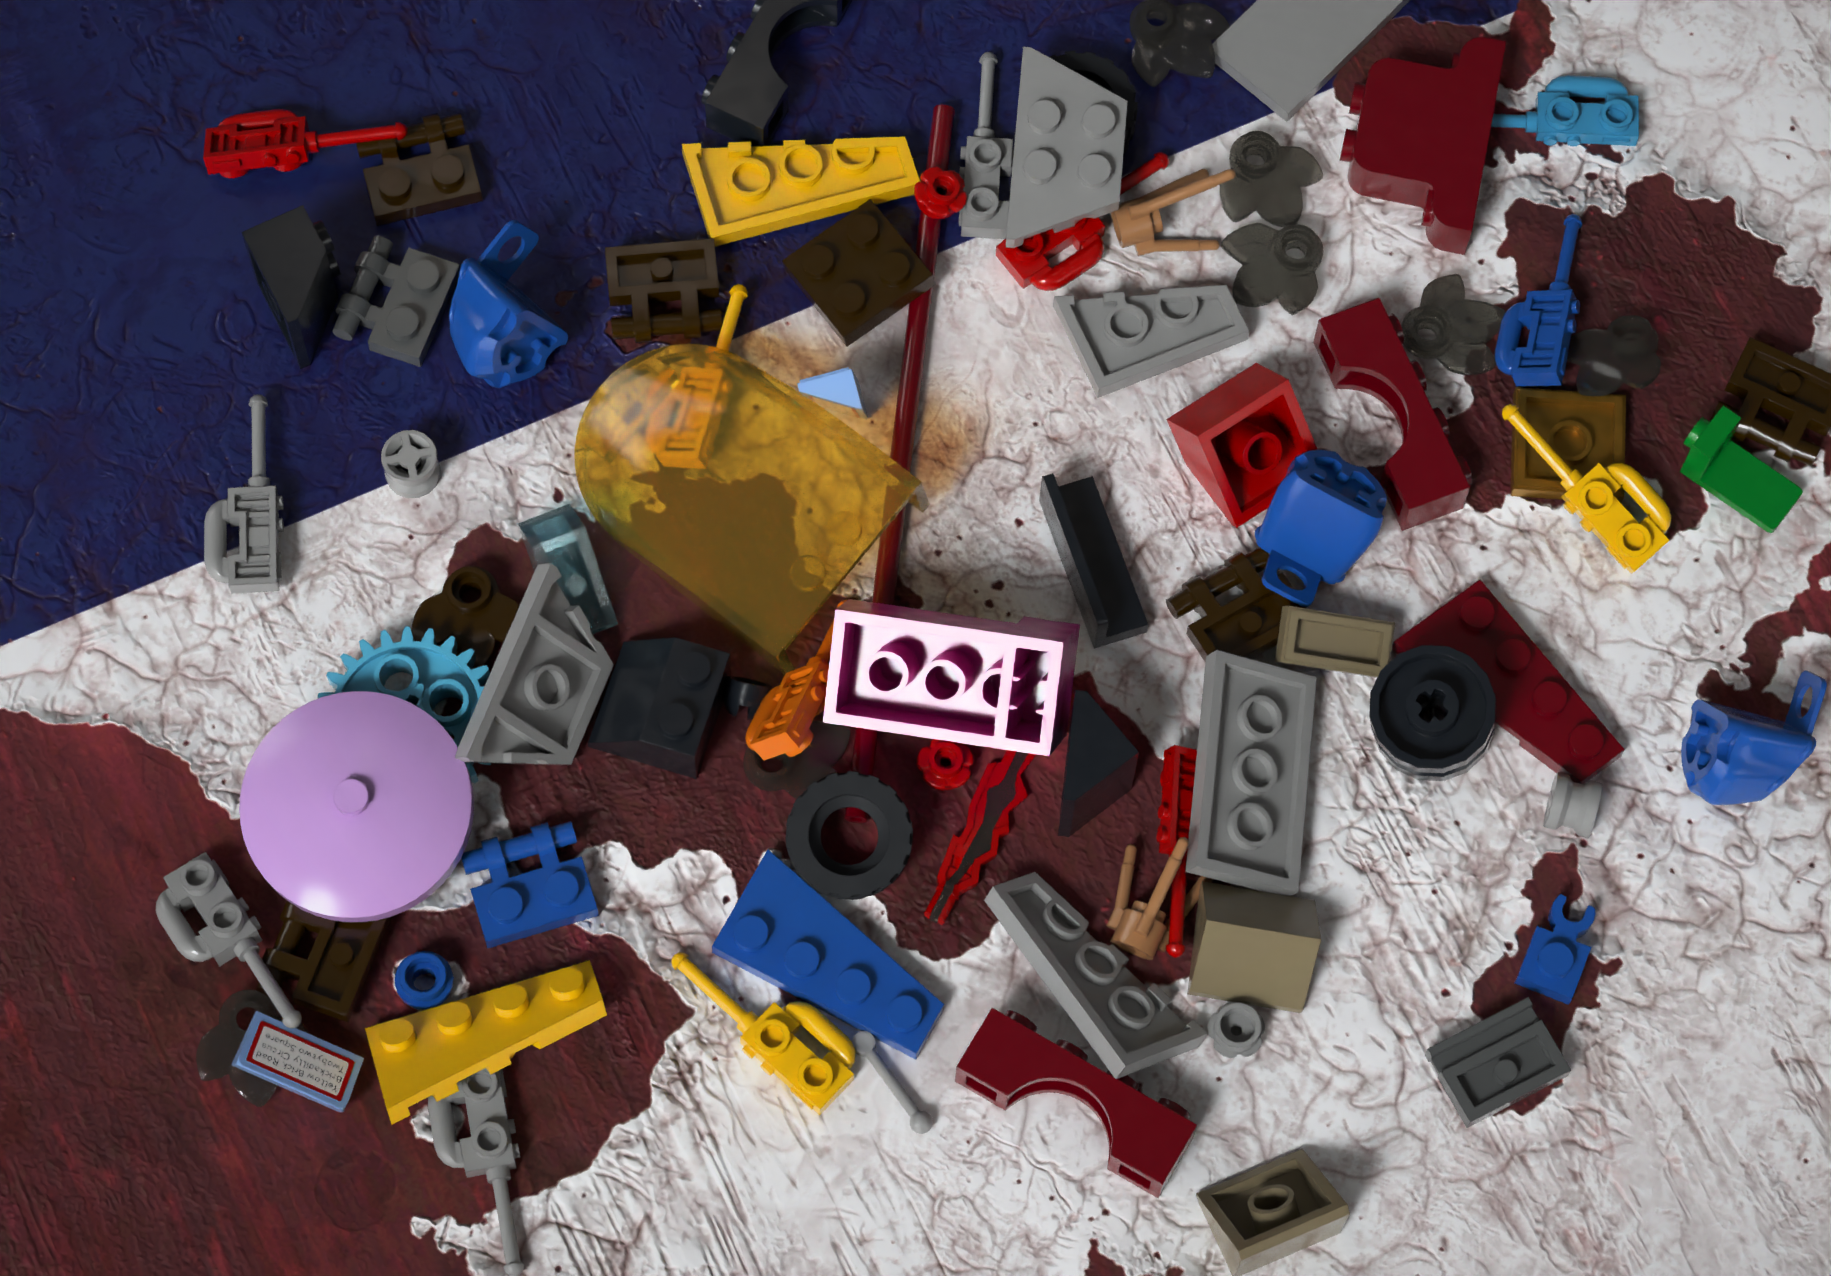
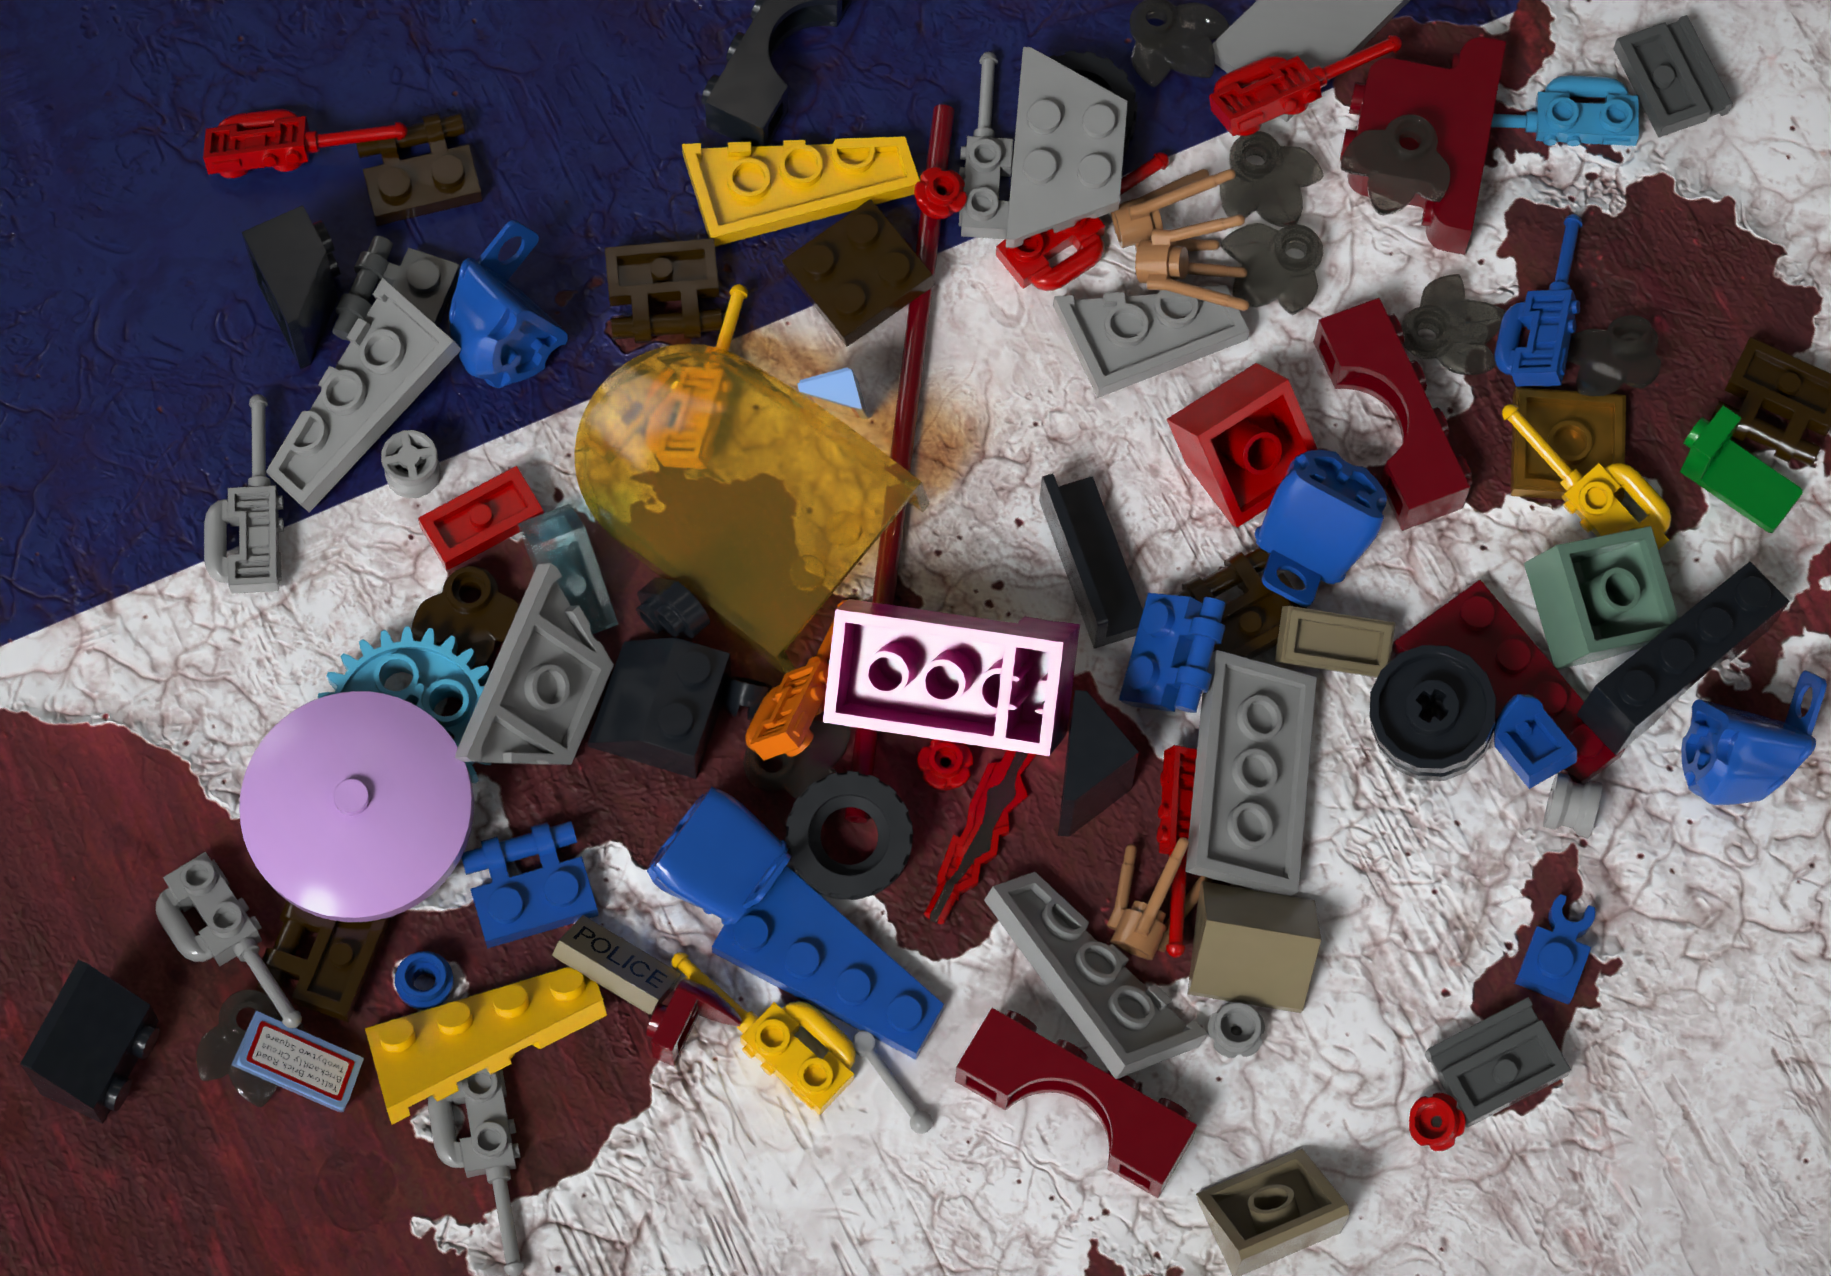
(91, 1043): none -> black slope
(377, 378): none -> light grey wing
(480, 518): none -> red plate
(616, 964): none -> dark tan tile
(671, 608): none -> black plate
(673, 1023): none -> dark red plate
(719, 857): none -> blue piece
(1162, 262): none -> medium nougat plant
(1173, 653): none -> blue plate
(1280, 87): none -> red piece
(1395, 171): none -> clear smoke plate
(1421, 1123): none -> red plate
(1532, 740): none -> blue plate
(1601, 596): none -> sand green slope
(1672, 76): none -> dark grey plate
(1673, 661): none -> black arch

